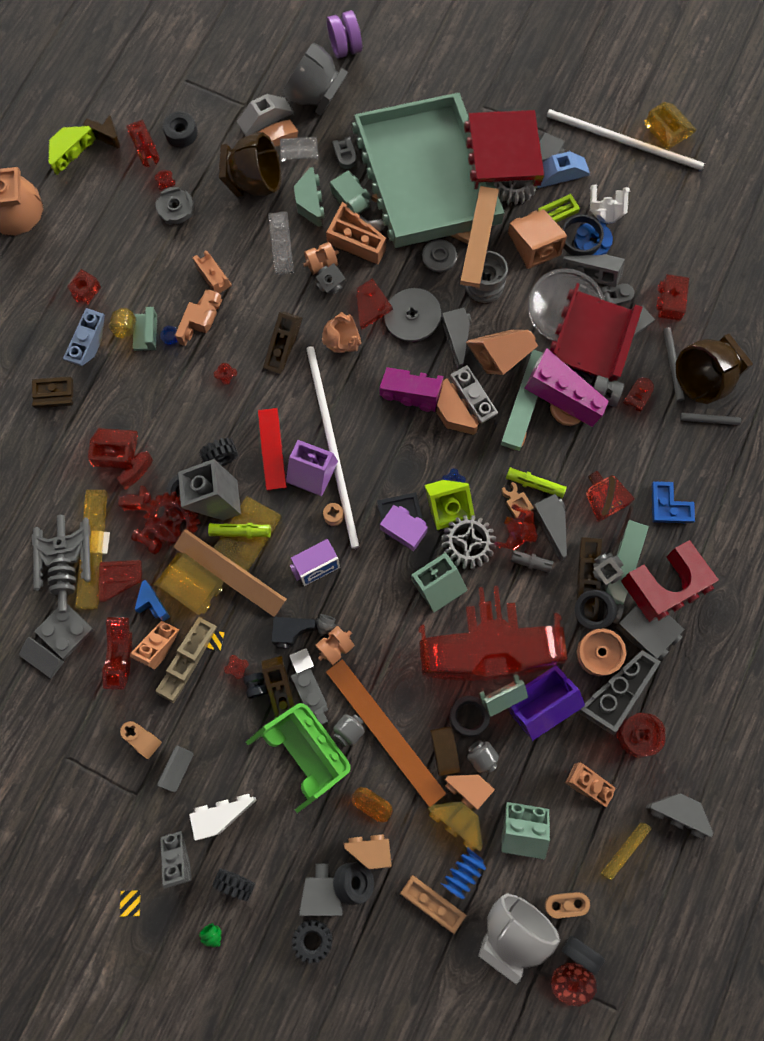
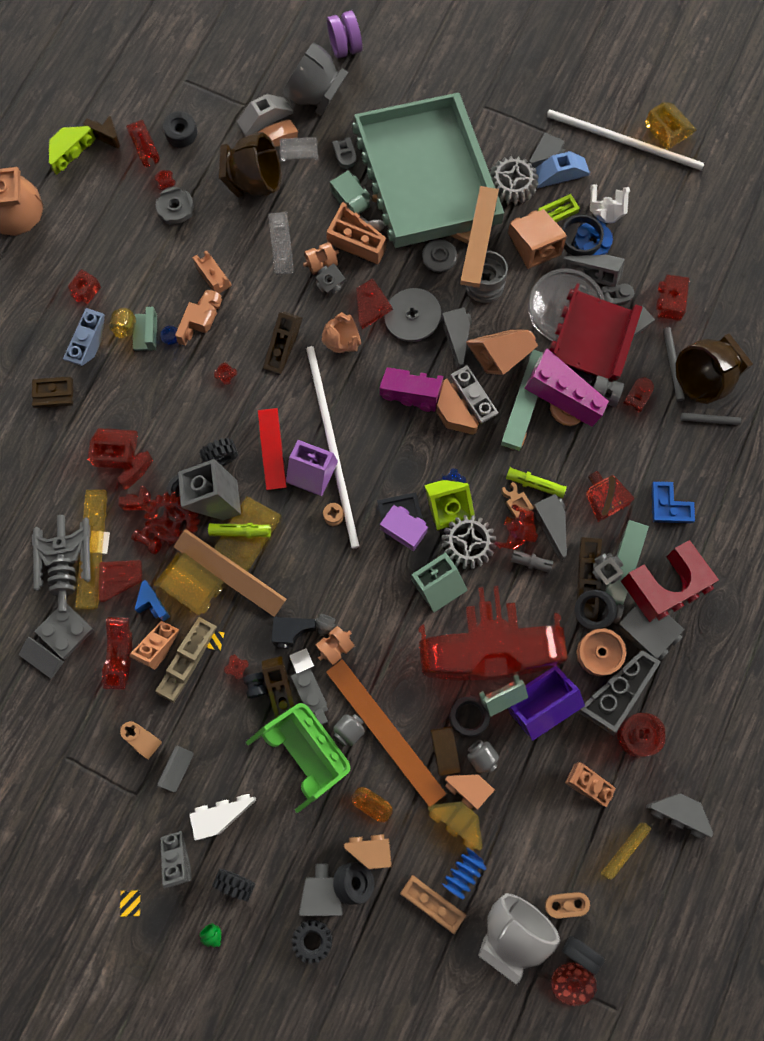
(308, 197): sand green slope -> none
(314, 562): medium lavender piece -> none
(504, 147): dark red panel -> none
(526, 830): sand green slope -> none

